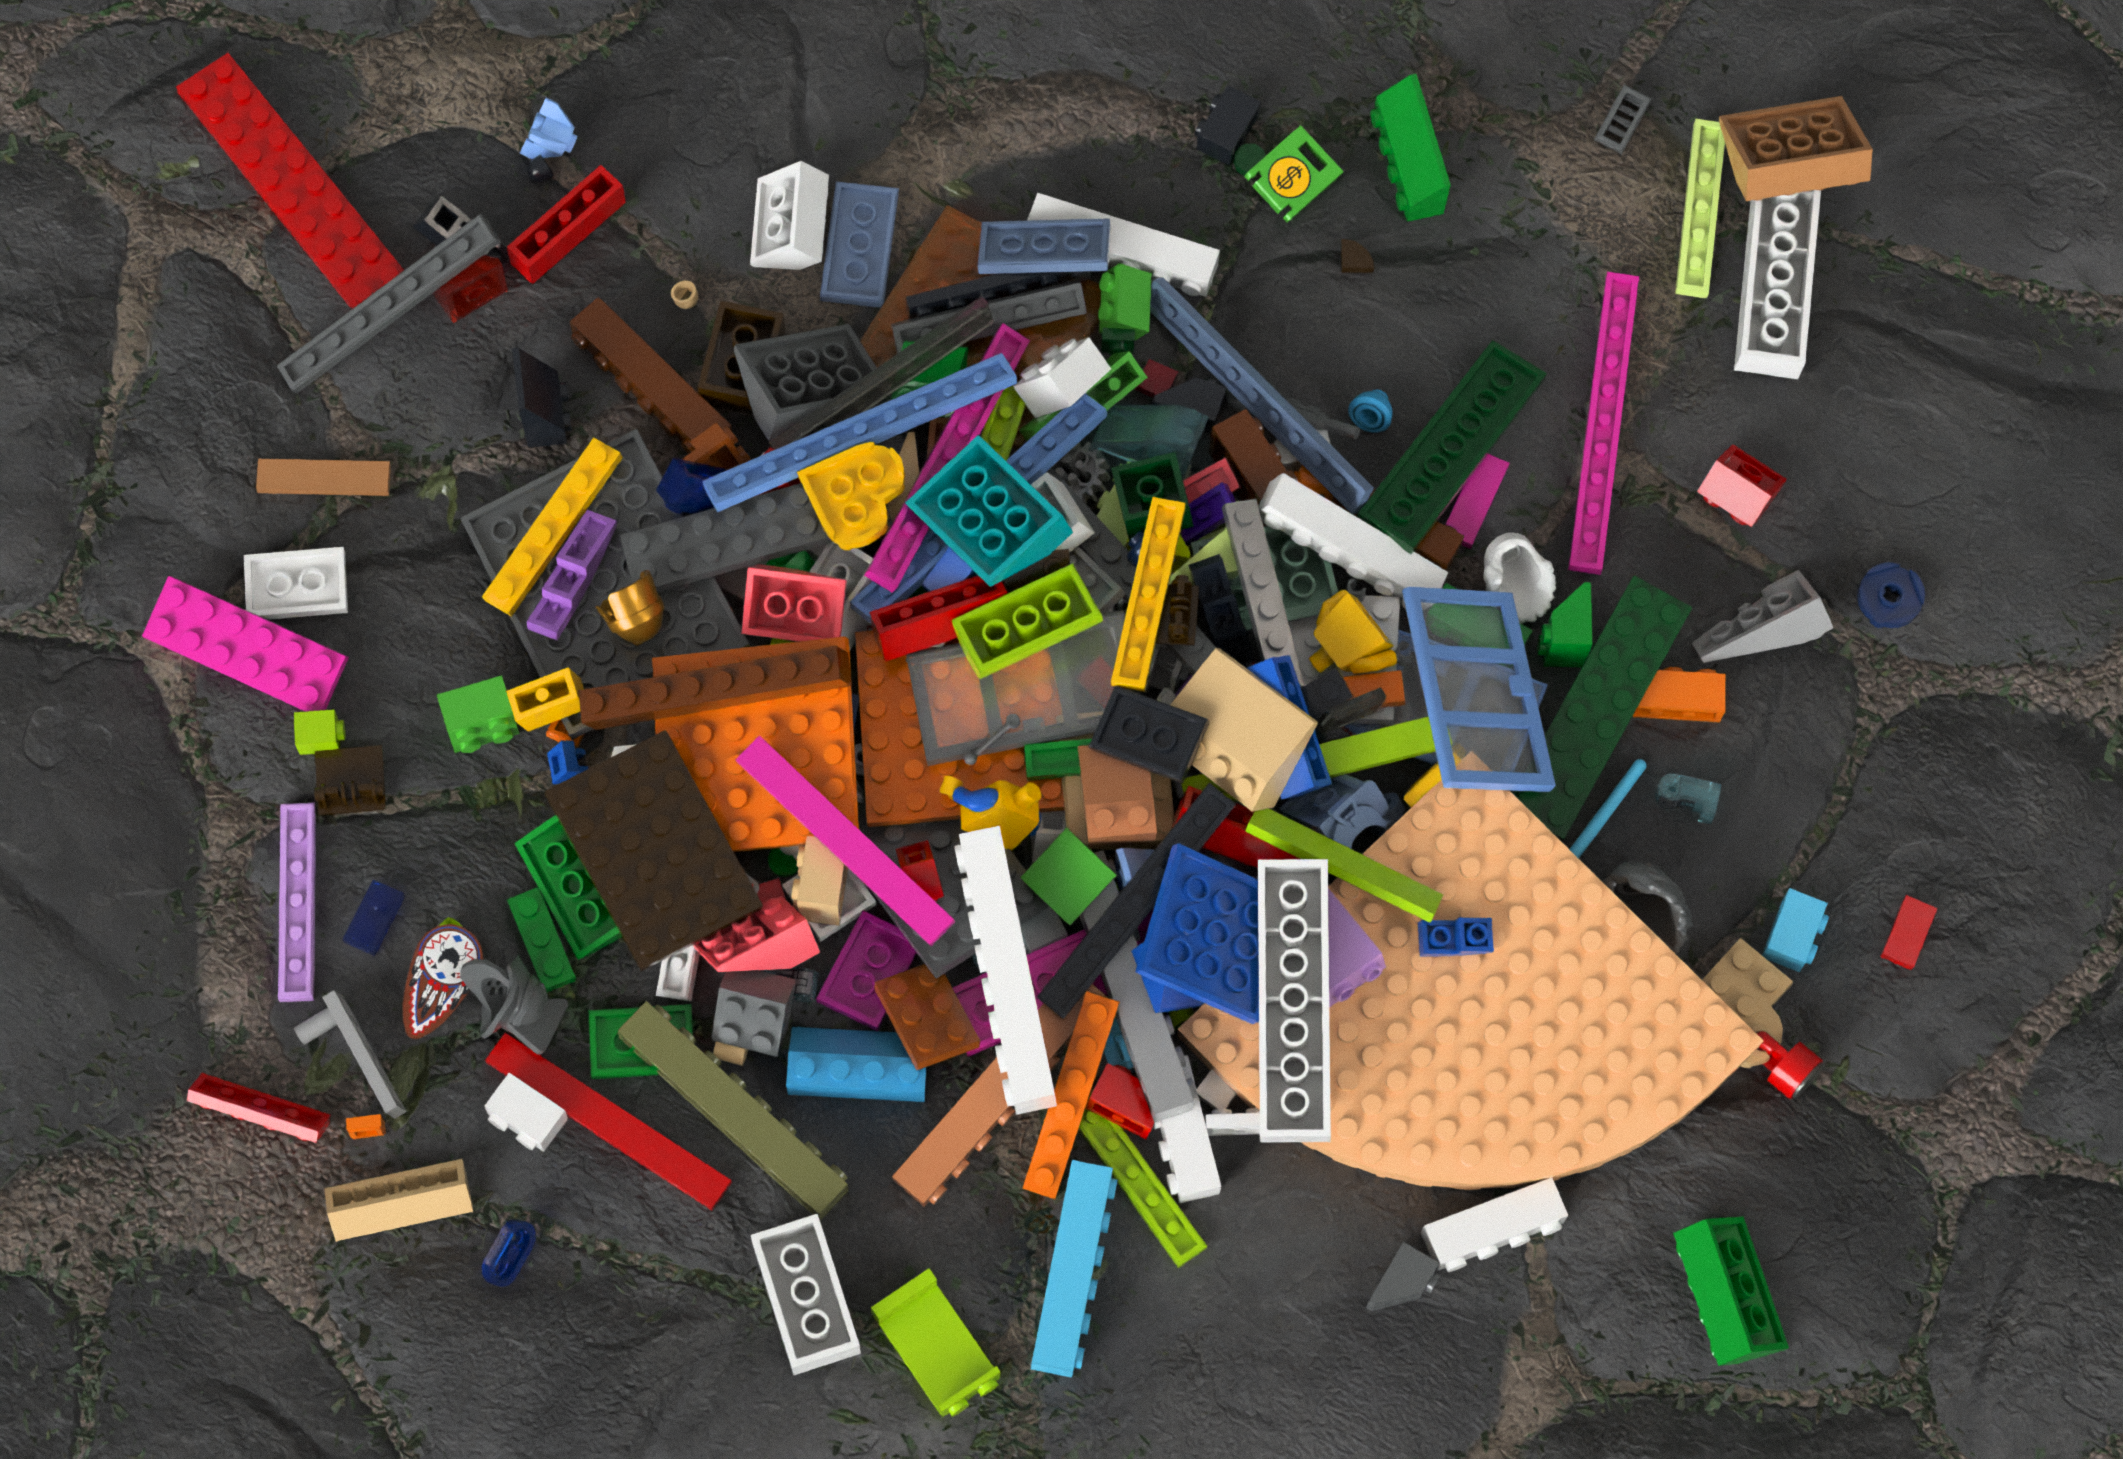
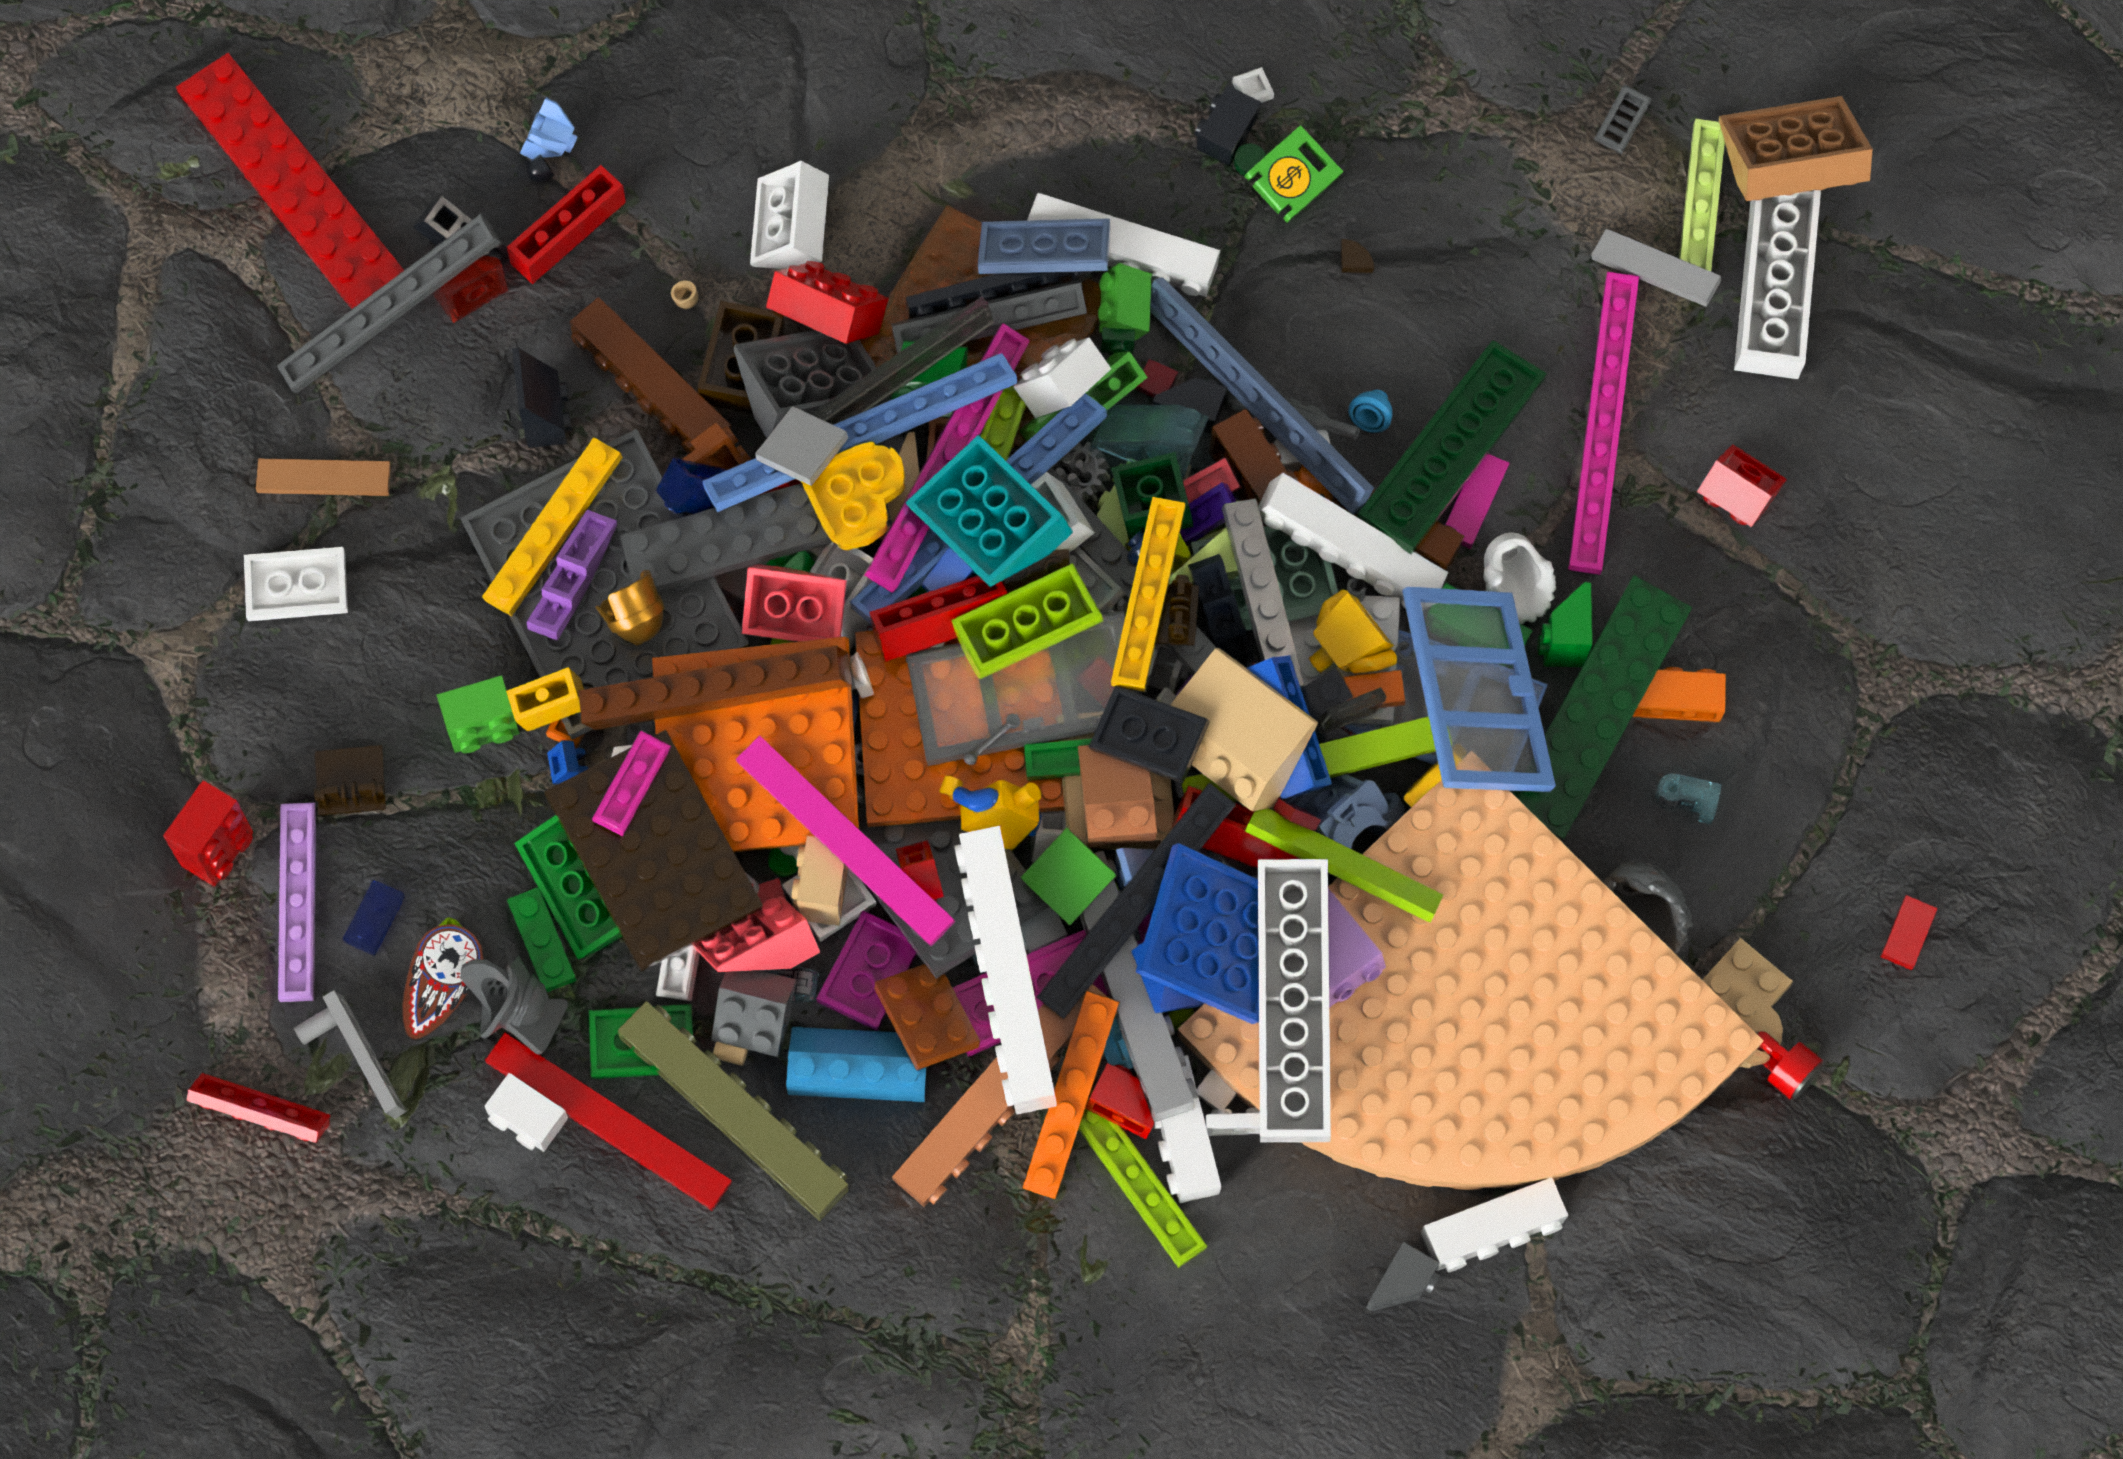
(209, 833): none -> red brick
(245, 646): dark pink plate -> none
(318, 731): lime brick -> none
(365, 1126): orange tile -> none
(398, 1200): tan brick -> none
(508, 1253): clear blue plate -> none
(631, 783): none -> dark pink tile
(801, 446): none -> light grey tile
(805, 1294): white brick -> none
(827, 302): none -> red brick
(859, 244): sand blue tile -> none
(860, 677): none -> white plate
(935, 1344): lime panel -> none
(1072, 1268): medium azure brick -> none
(1254, 84): none -> white tile
(1296, 814): none -> dark red tile
(1411, 150): green slope -> none
(1455, 937): blue slope -> none
(1608, 807): medium azure piece -> none
(1656, 267): none -> light grey tile
(1730, 1290): green slope -> none
(1783, 617): light grey wedge -> none
(1795, 930): medium azure brick -> none
(1882, 611): dark blue plate -> none

